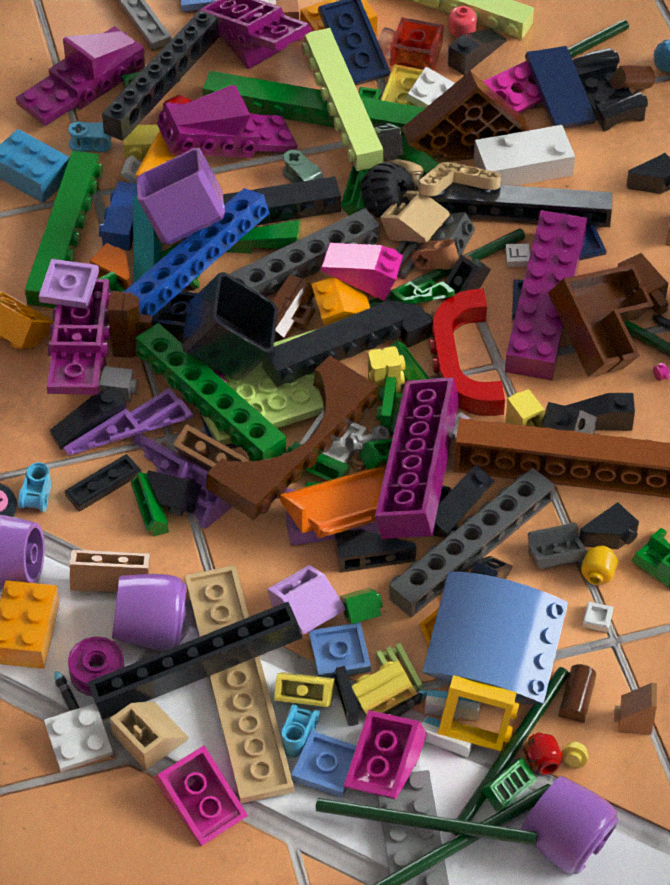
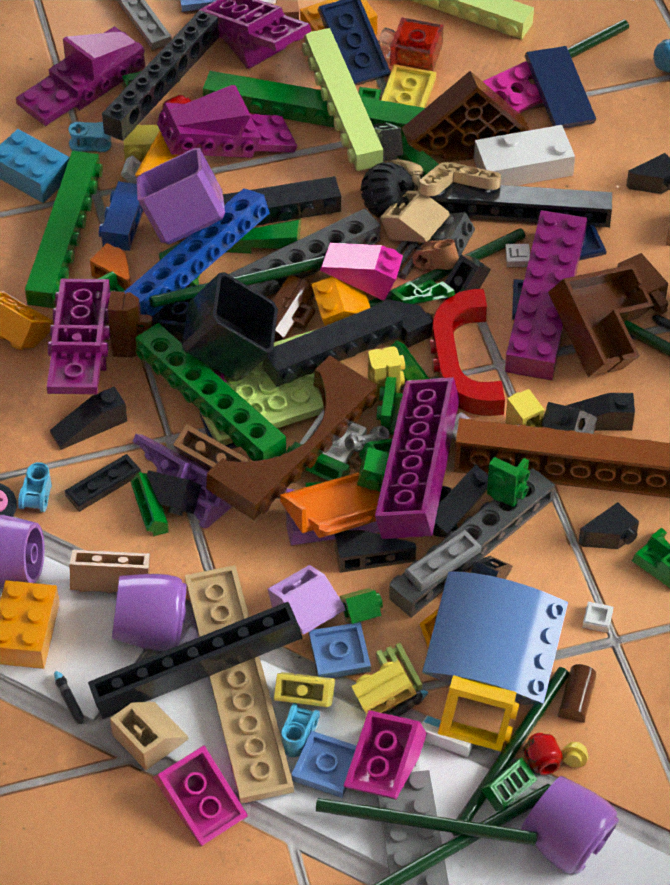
(68, 283): lavender plate -> none
(78, 737): white plate -> none
(89, 653): magenta wheel -> none
(122, 380): light grey brick -> none
(146, 245): teal slope -> none
(153, 414): medium lavender wedge -> none
(247, 279): none -> dark green piece
(300, 168): sand green piece -> none
(346, 696): black tile -> none
(352, 199): green piece -> none
(372, 469): none -> green brick
(428, 88): white plate -> none
(443, 560): none -> light grey tile
(462, 21): coral head -> none
(465, 707): white slope -> none
(472, 49): black slope -> none
(508, 482): none -> green bracket
(556, 546): dark grey bracket -> none
(599, 564): yellow head -> none
(608, 103): black piece -> none
(633, 77): reddish brown brick -> none
(637, 710): medium nougat slope -> none
(661, 371): dark pink piece -> none

